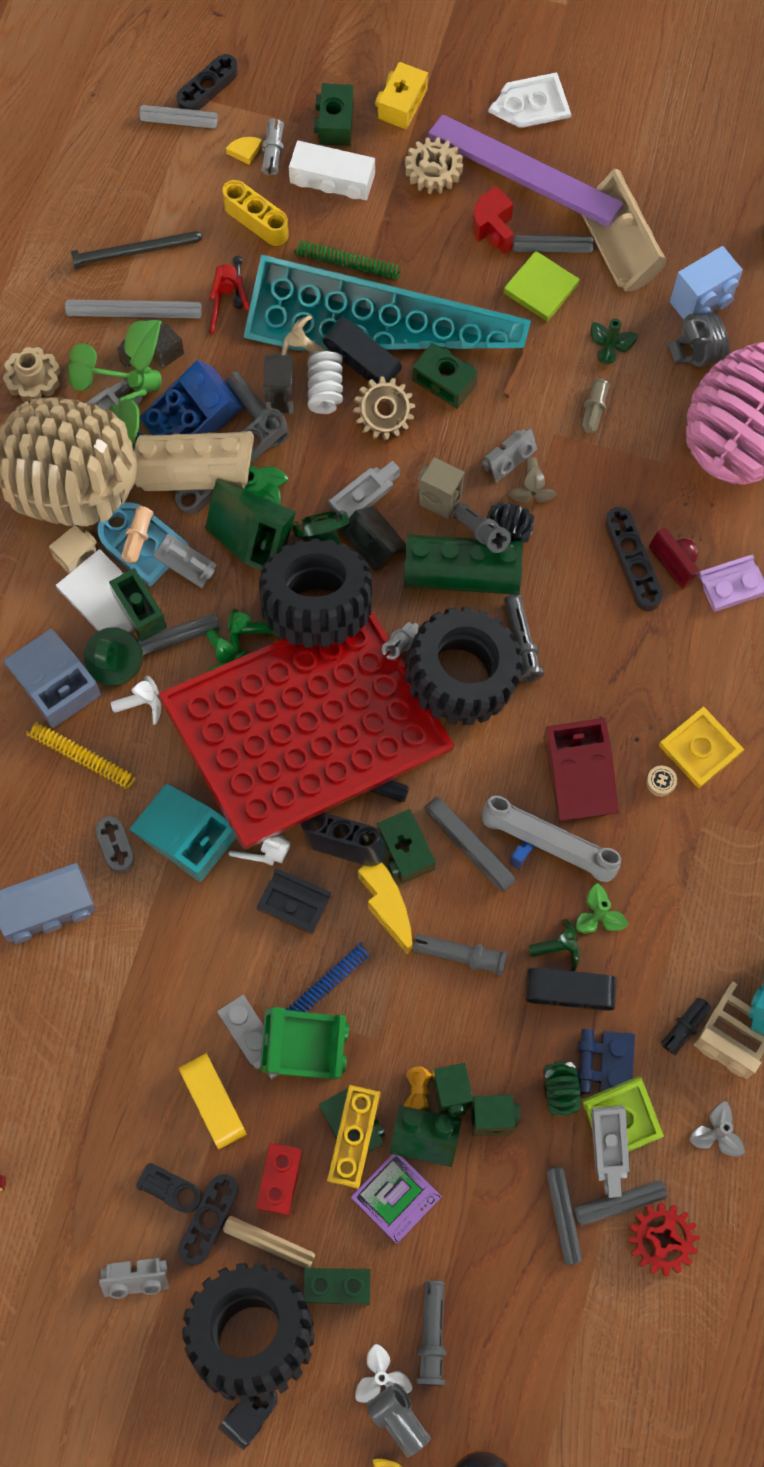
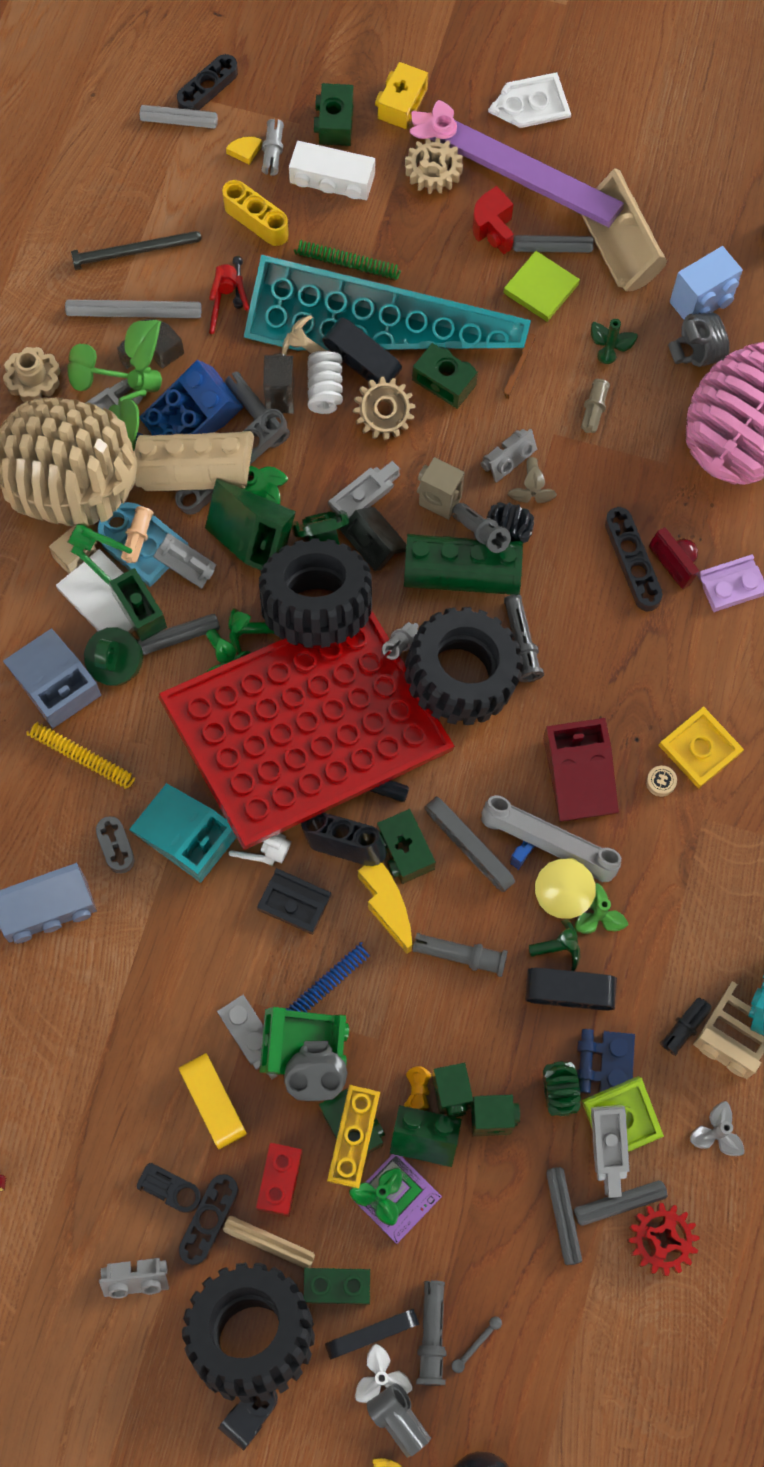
(84, 538): none -> green plant
(144, 692): white plant -> none
(315, 1073): none -> dark grey piece
(371, 1334): none -> black beam
(386, 1209): none -> green plant
(435, 124): none -> bright pink plate
(459, 1364): none -> dark grey hinge
(565, 888): none -> light yellow dish

